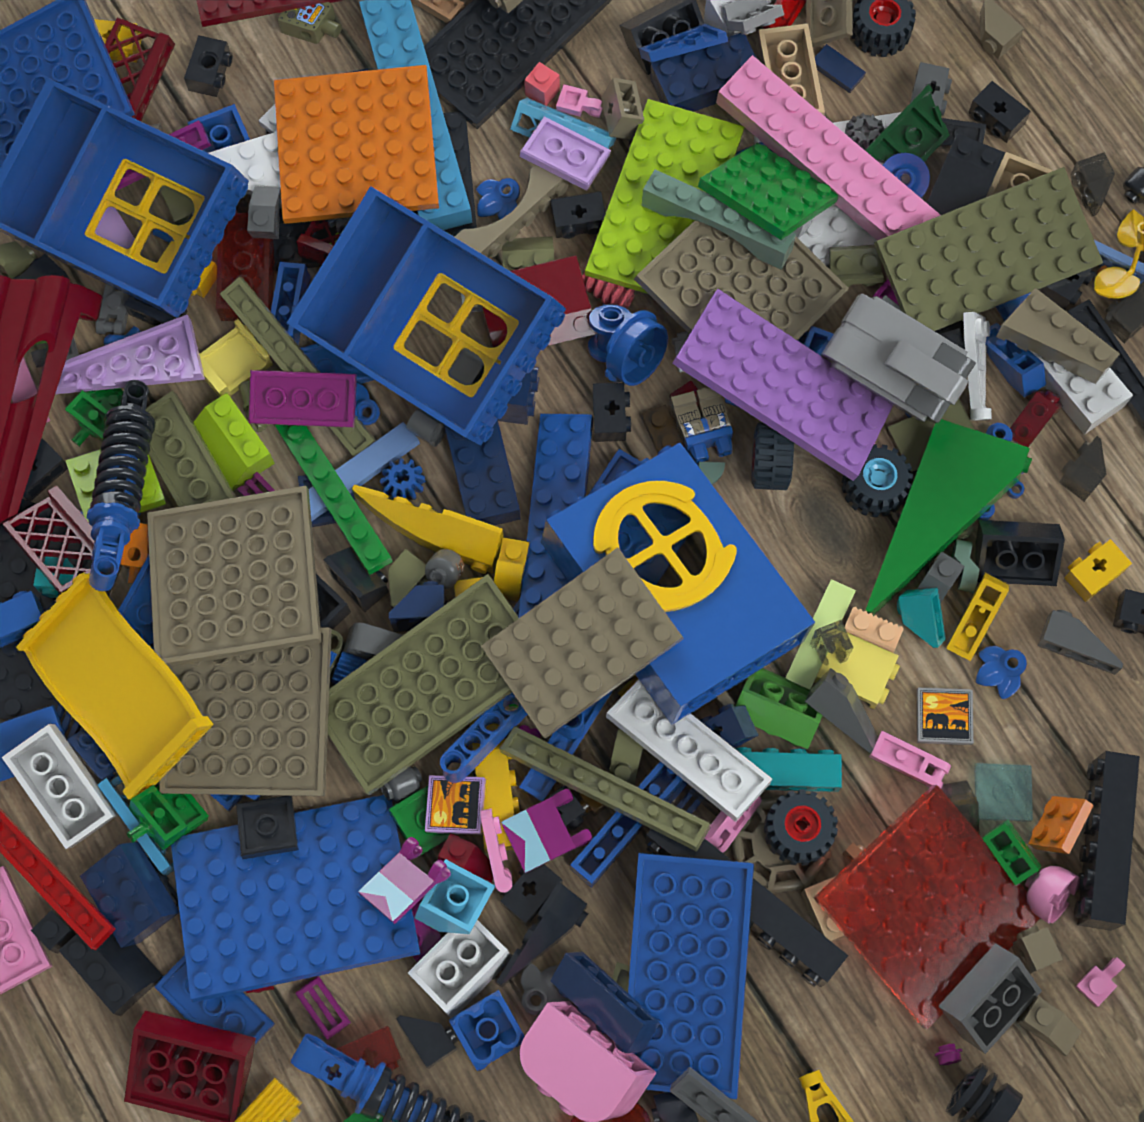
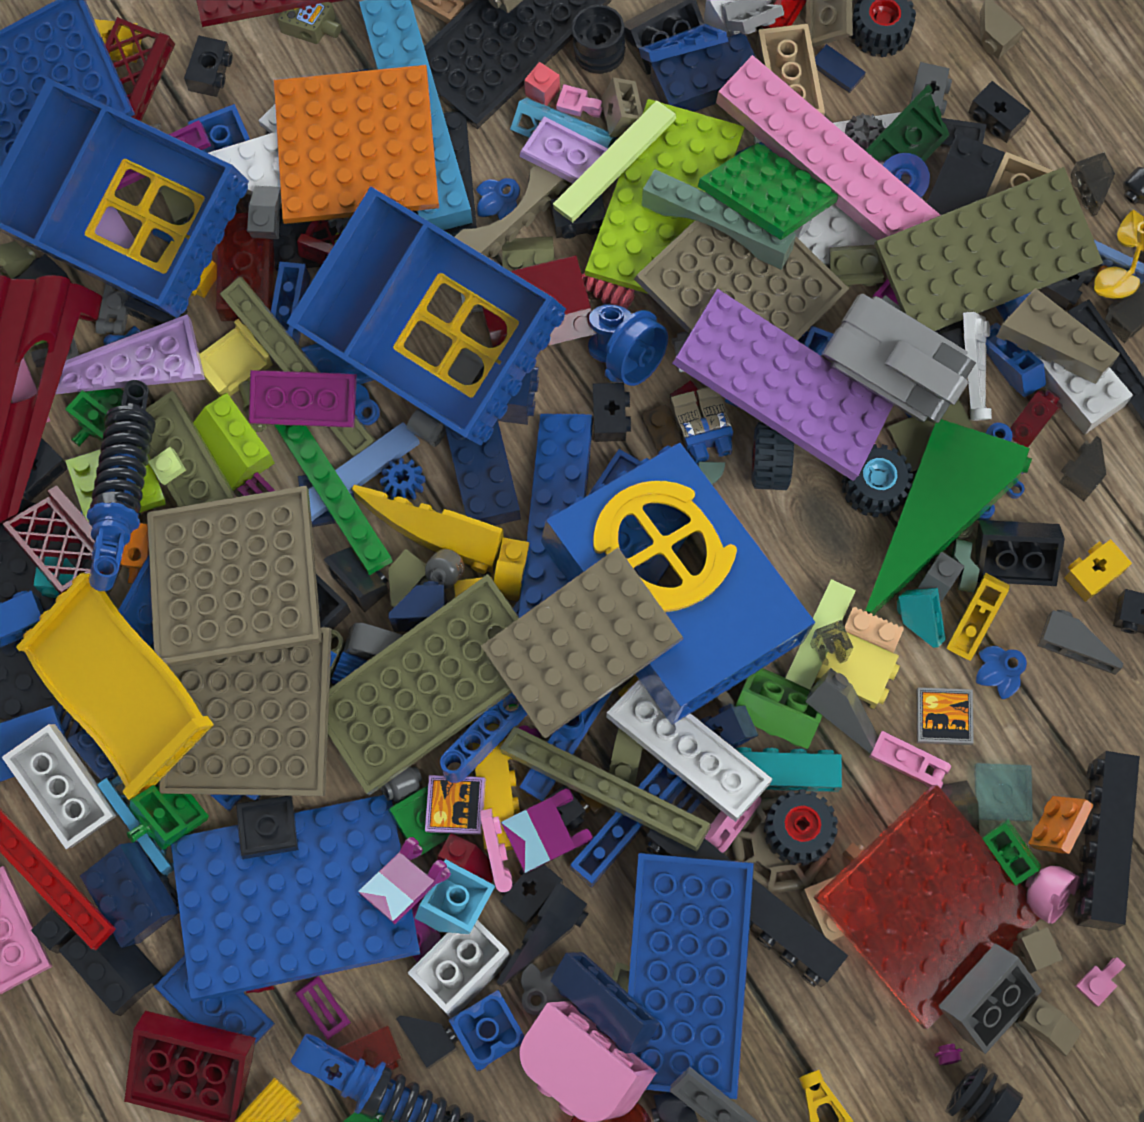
(167, 465): none -> yellowish green plate
(599, 39): none -> black wheel
(614, 161): none -> yellowish green tile

